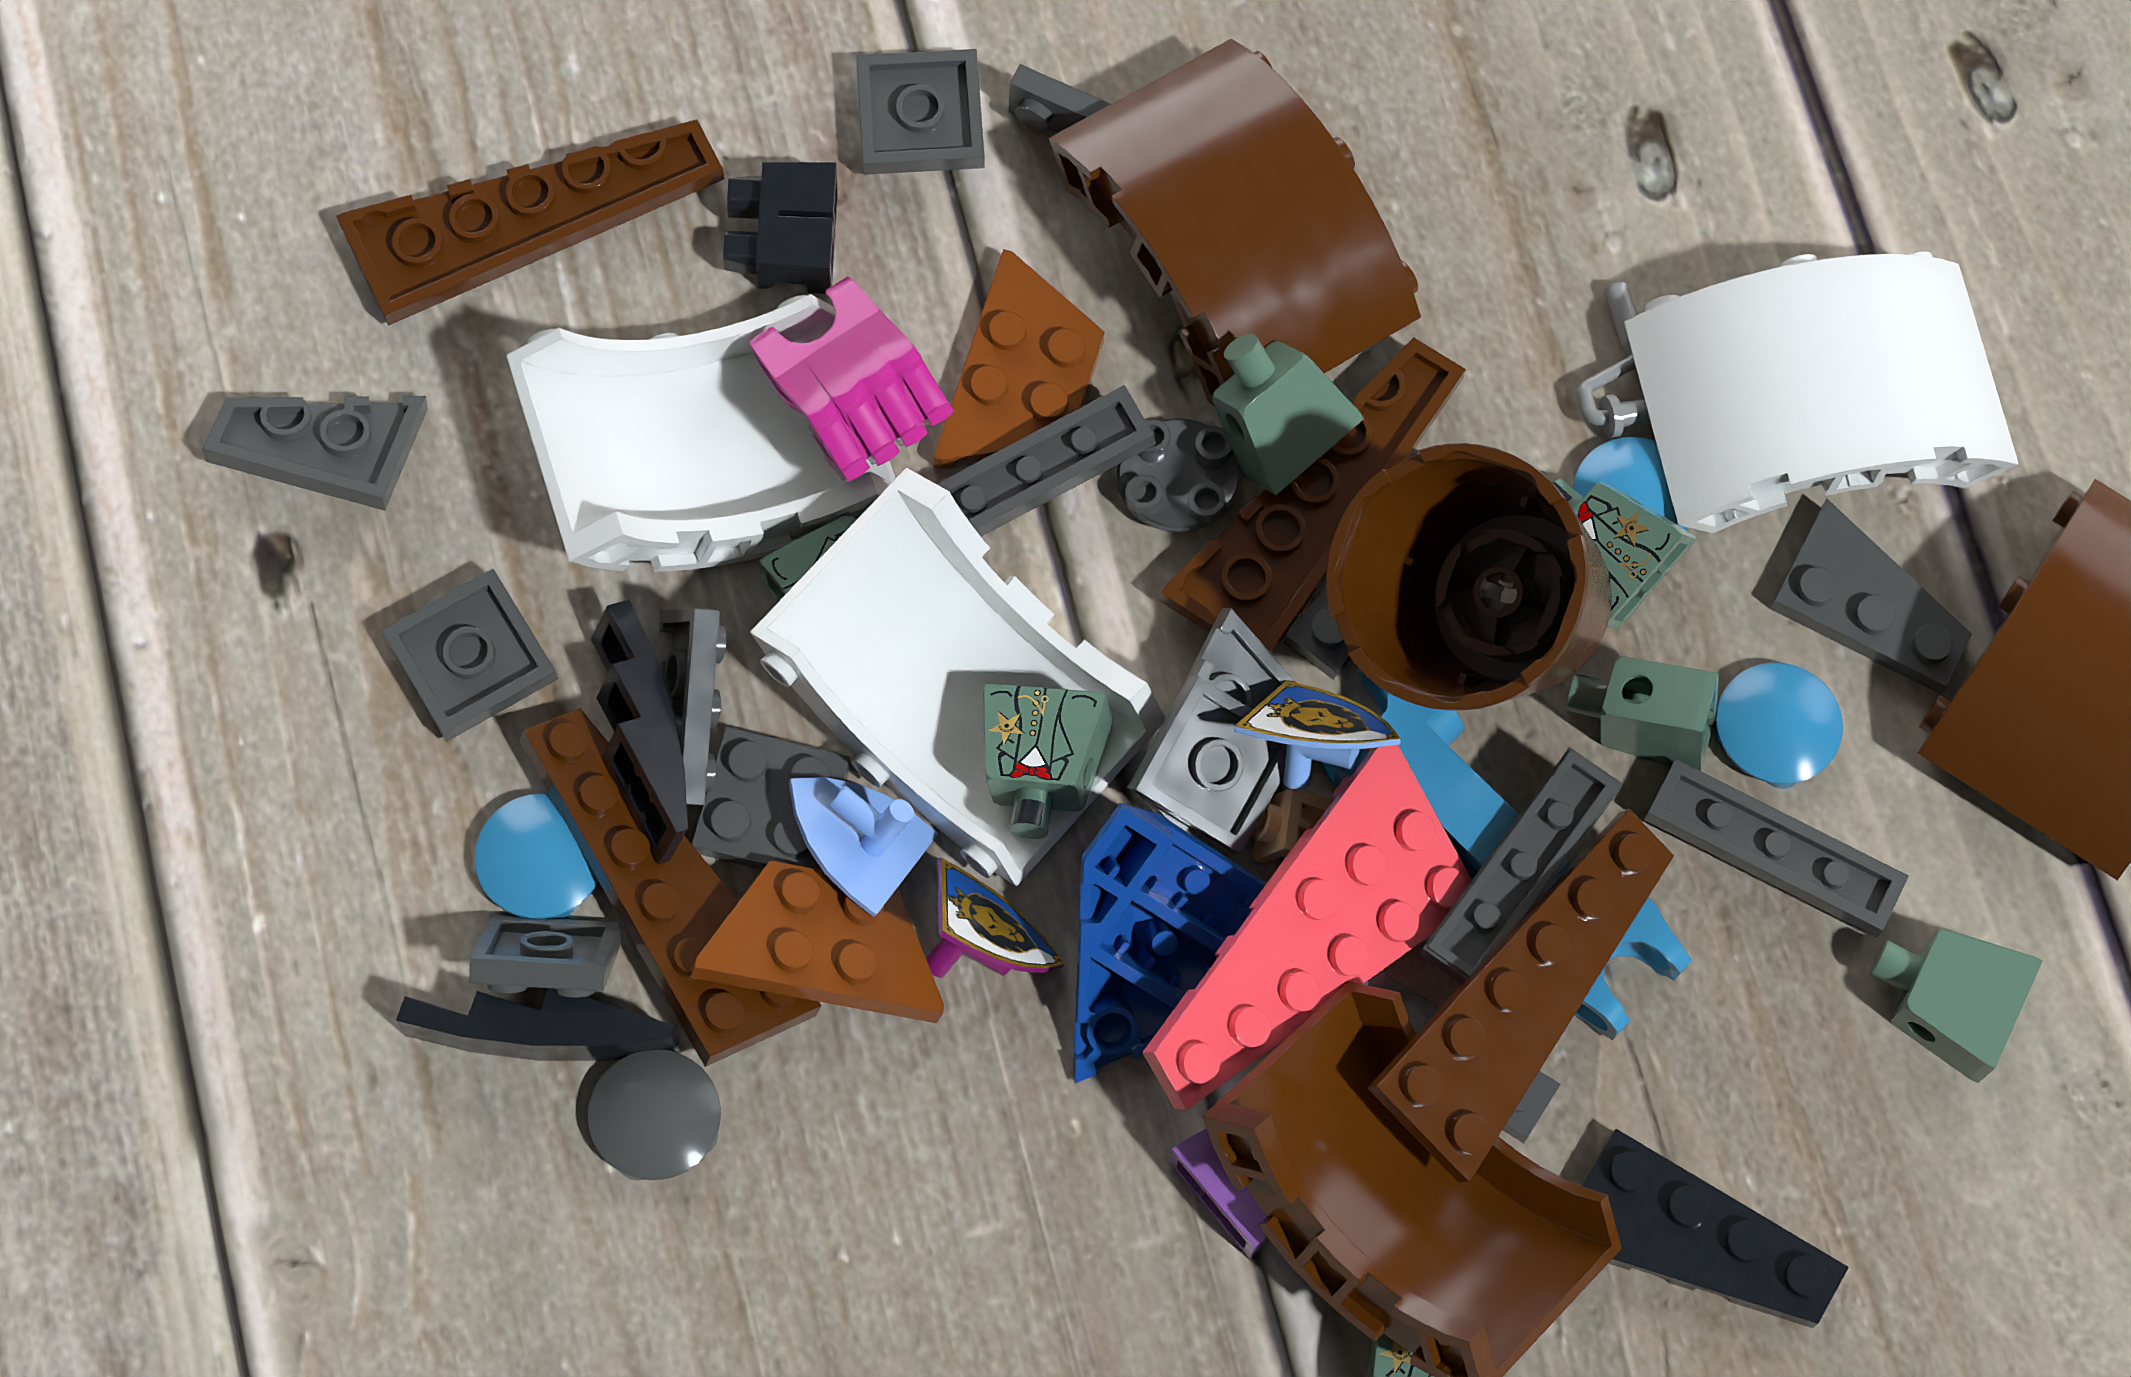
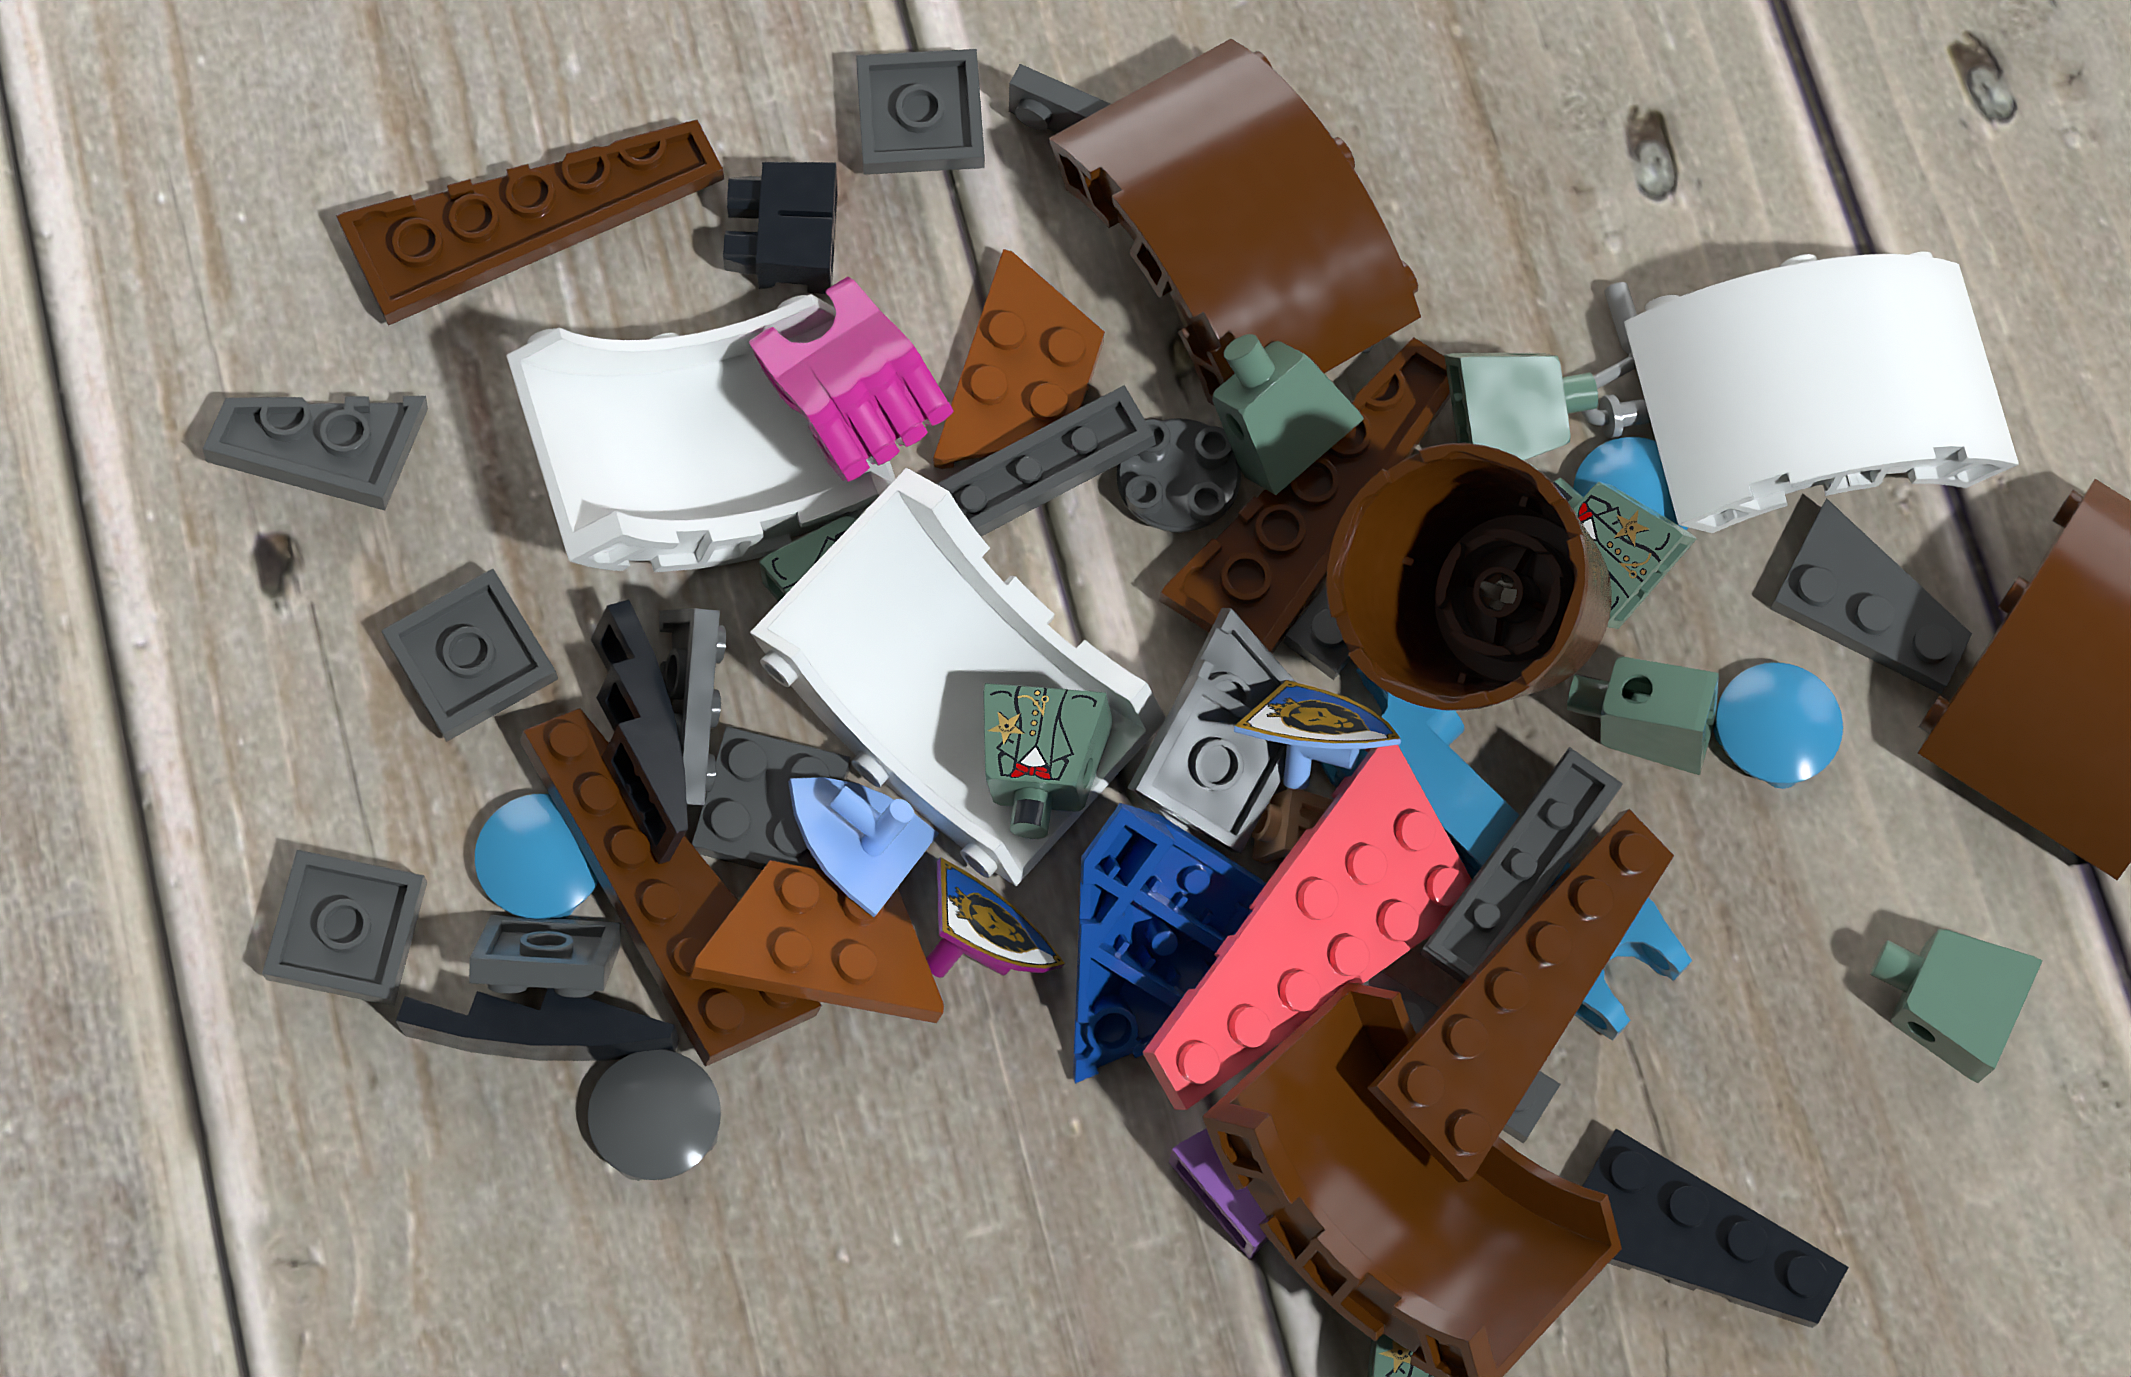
(345, 927): none -> dark grey plate
(1515, 400): none -> torso
(1776, 848): dark grey plate -> none

